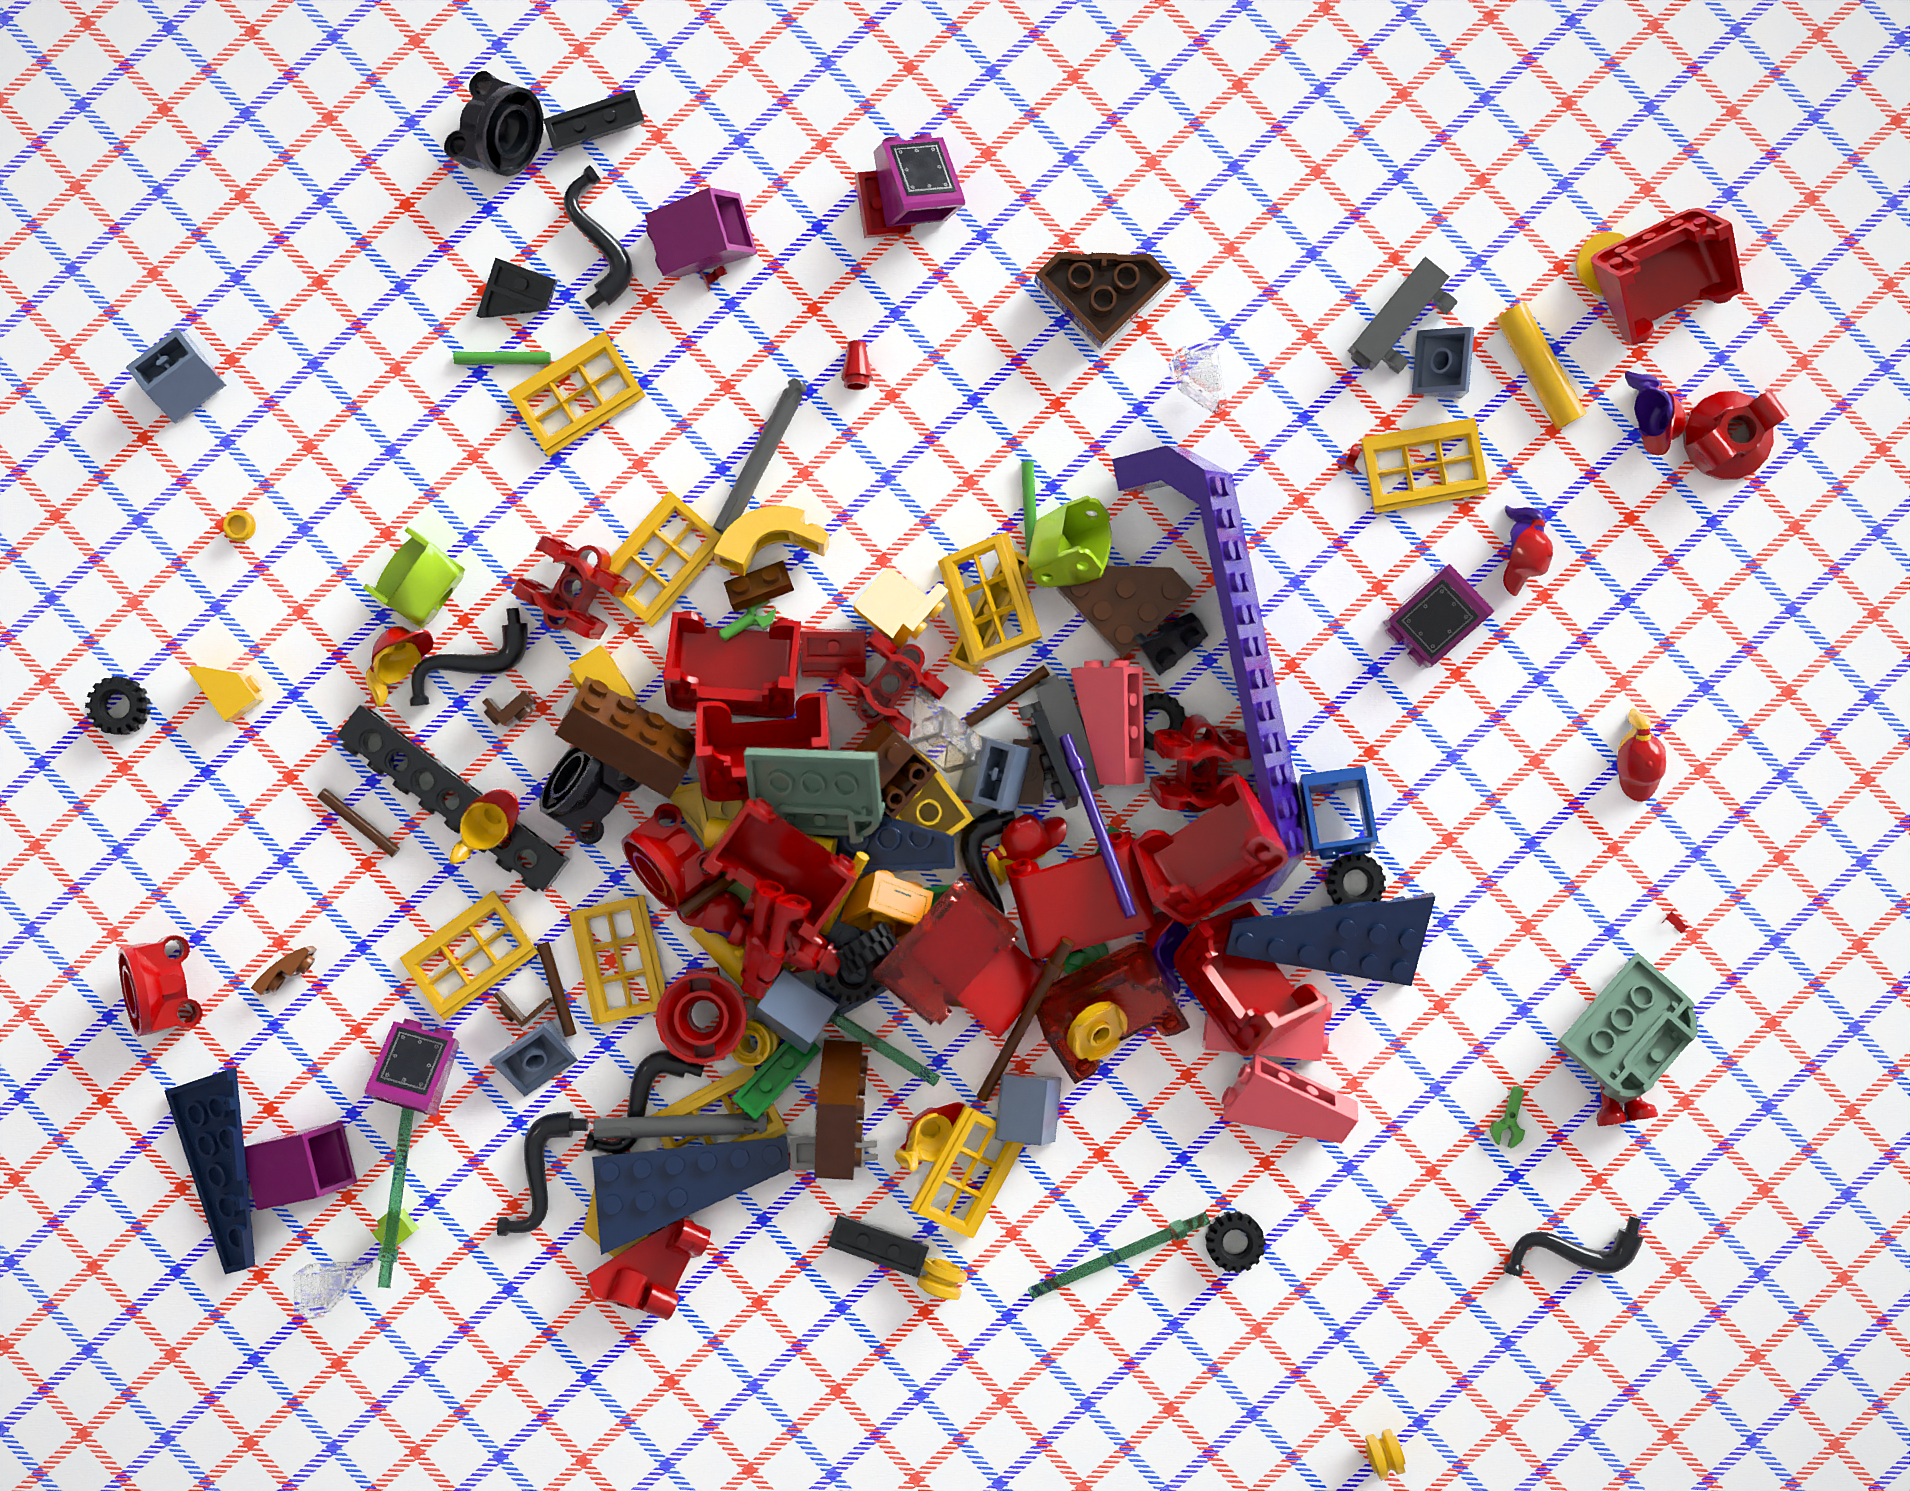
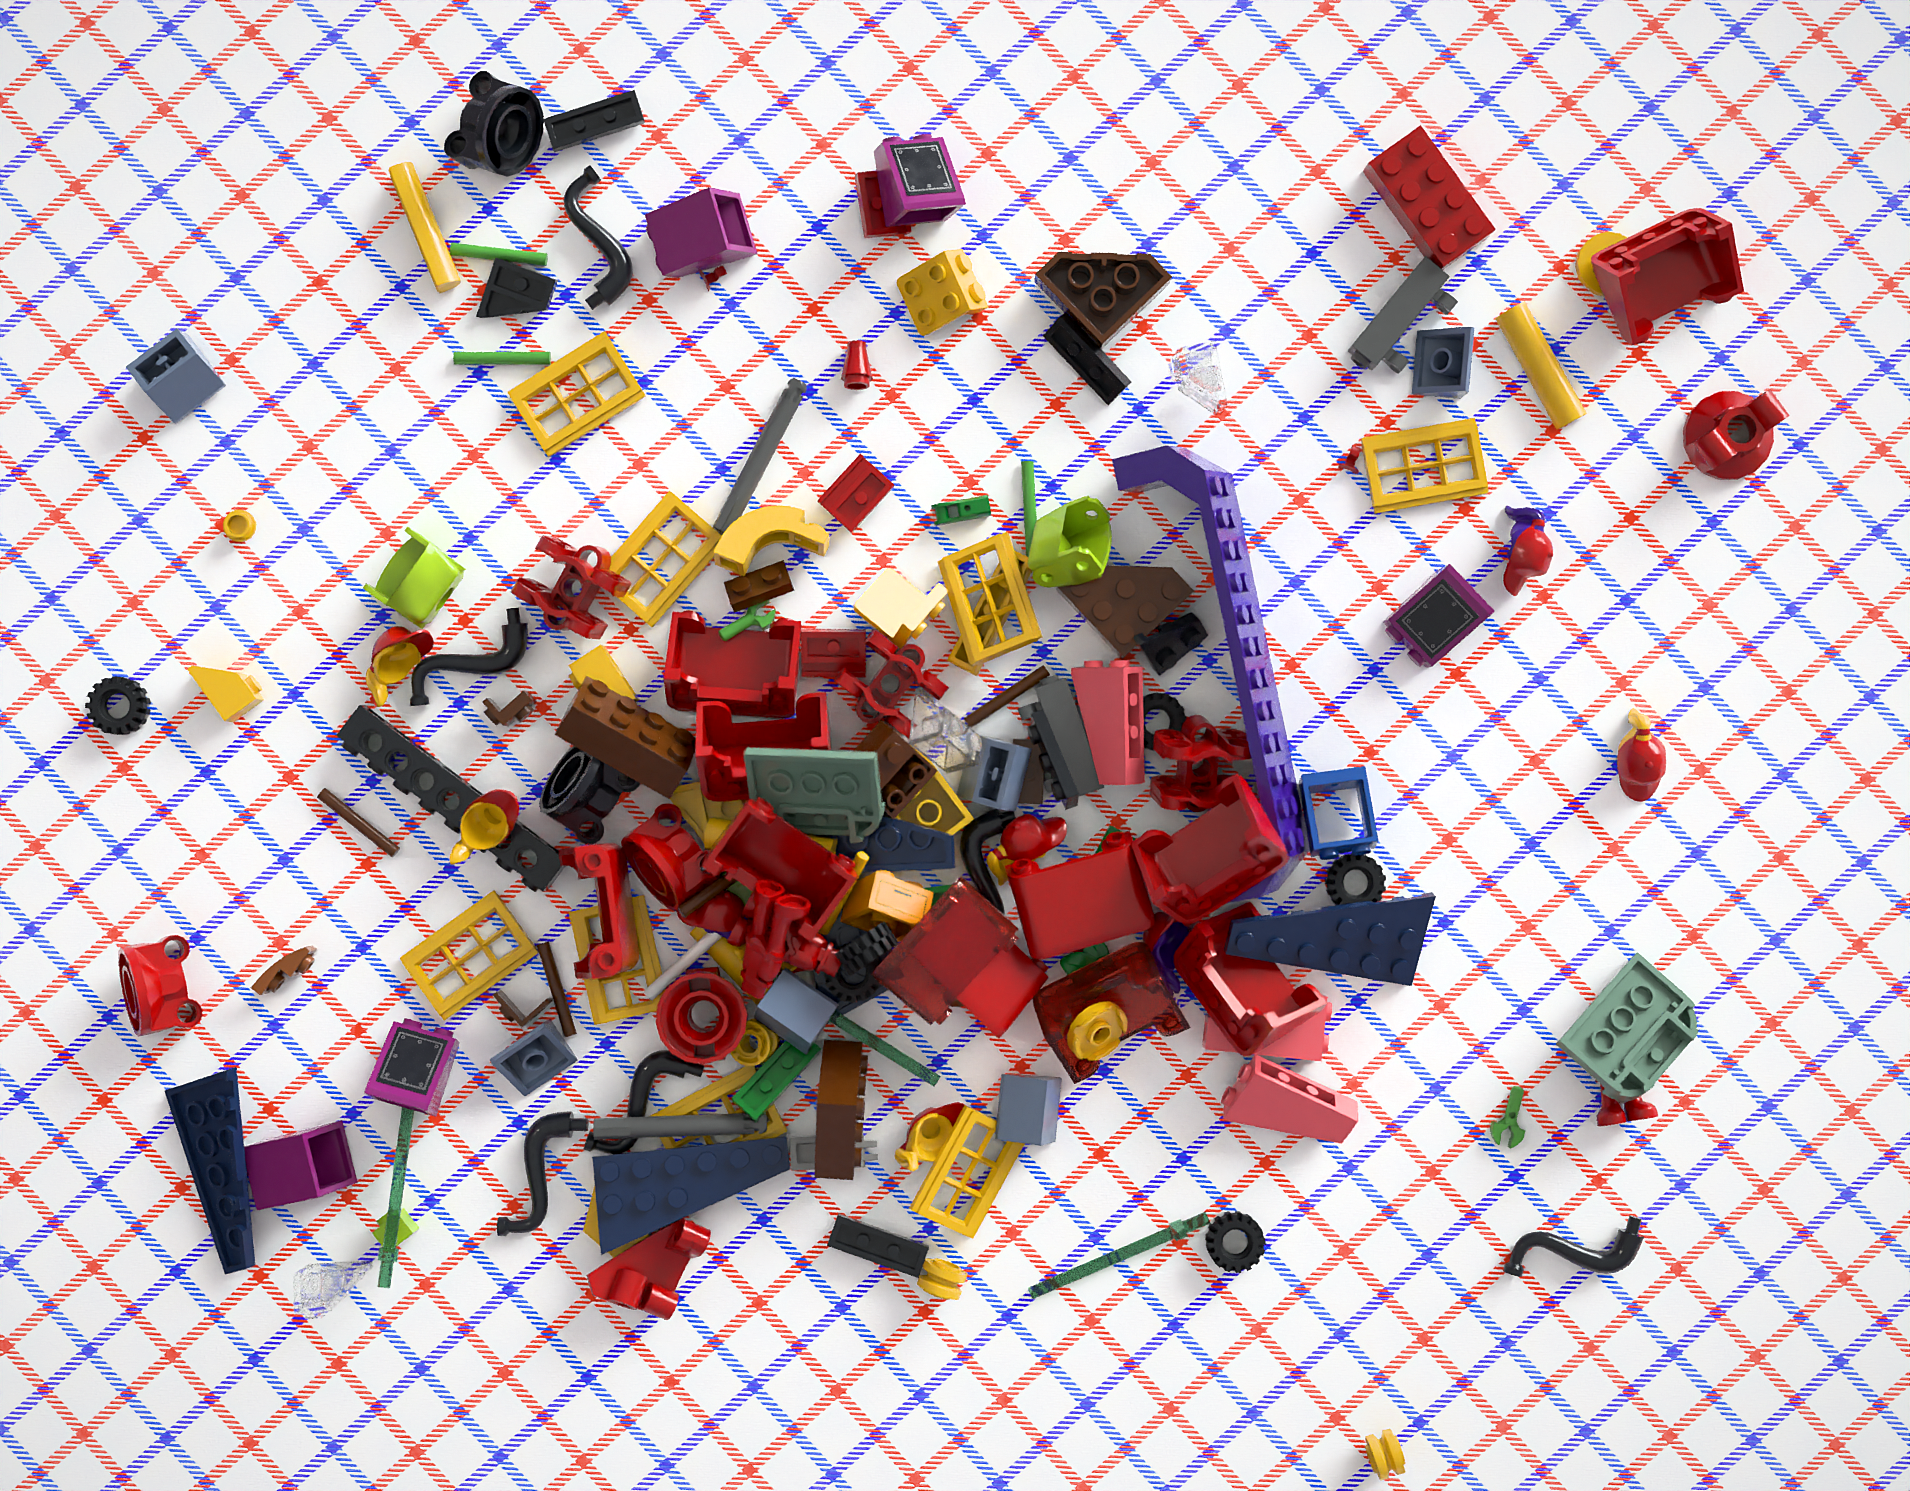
(424, 226): none -> yellow brick
(490, 253): none -> bright green bar
(620, 944): none -> red windscreen
(681, 965): none -> white bar
(855, 493): none -> red plate
(941, 291): none -> yellow bracket
(967, 509): none -> green bar
(1051, 970): reddish brown bar -> none
(1077, 769): dark purple bar -> none
(1087, 358): none -> black plate
(1428, 199): none -> red brick
(1657, 412): dark purple hair -> none
(1676, 921): red piece -> none

